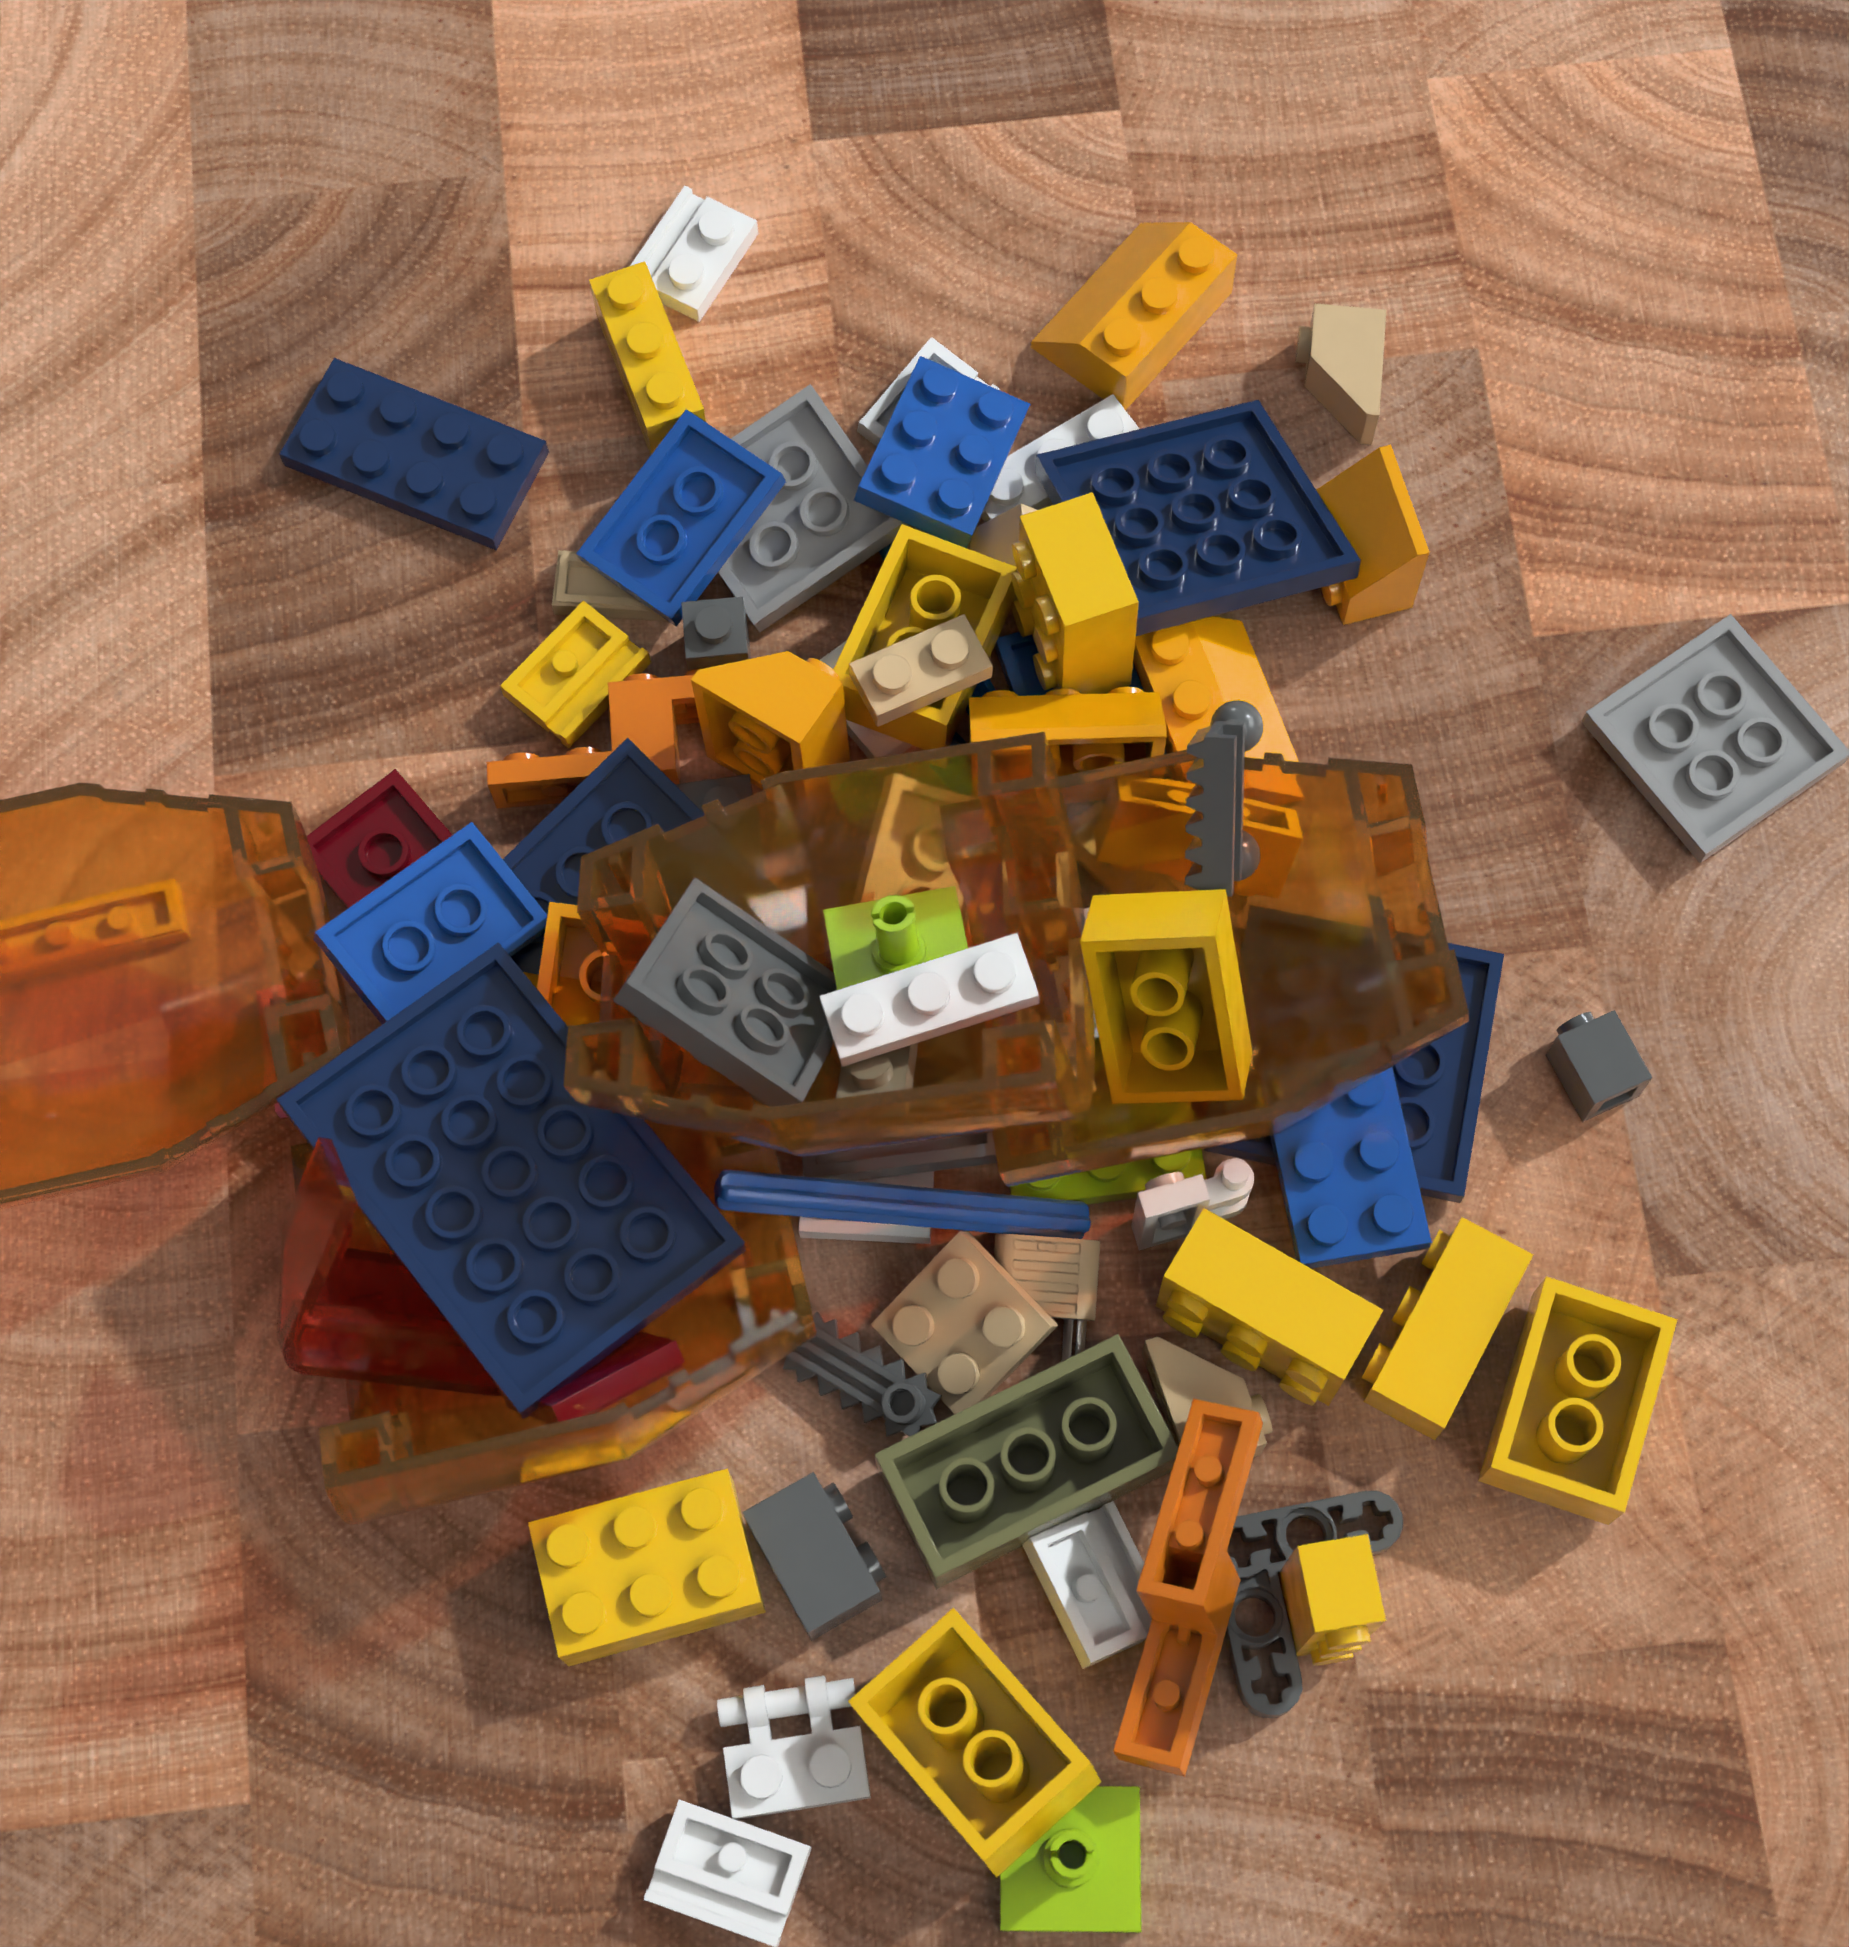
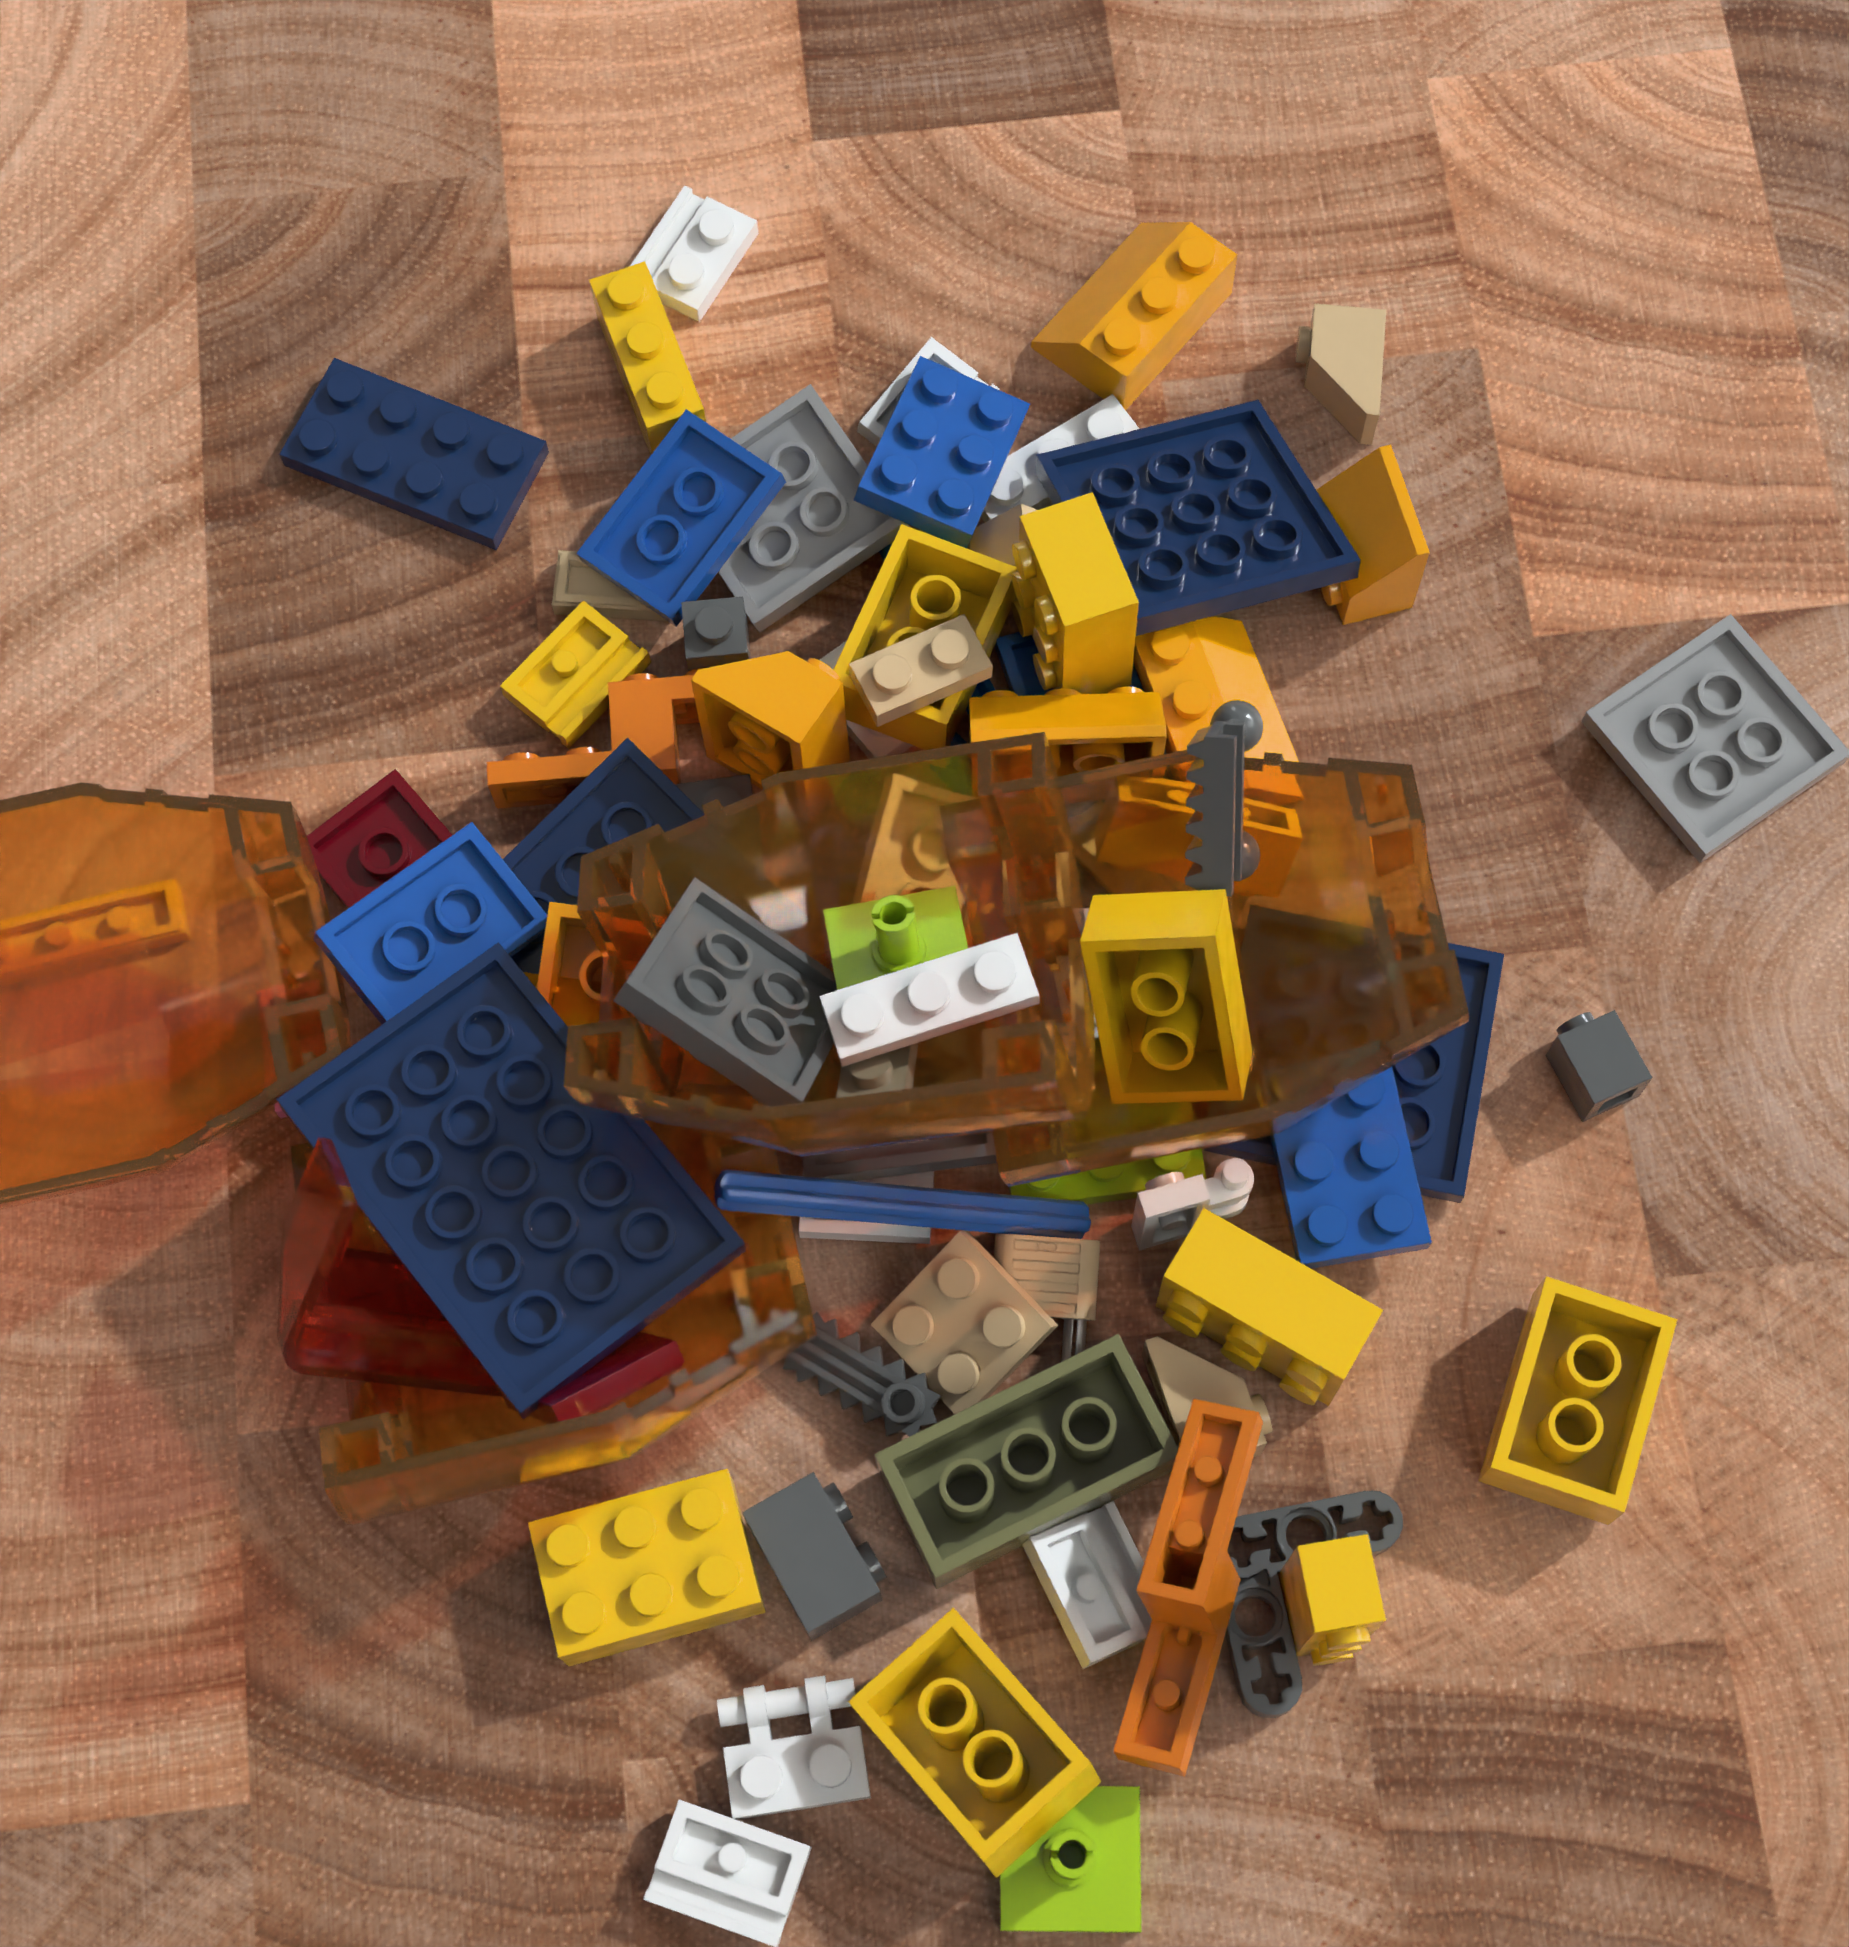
(1445, 1327): yellow brick -> none

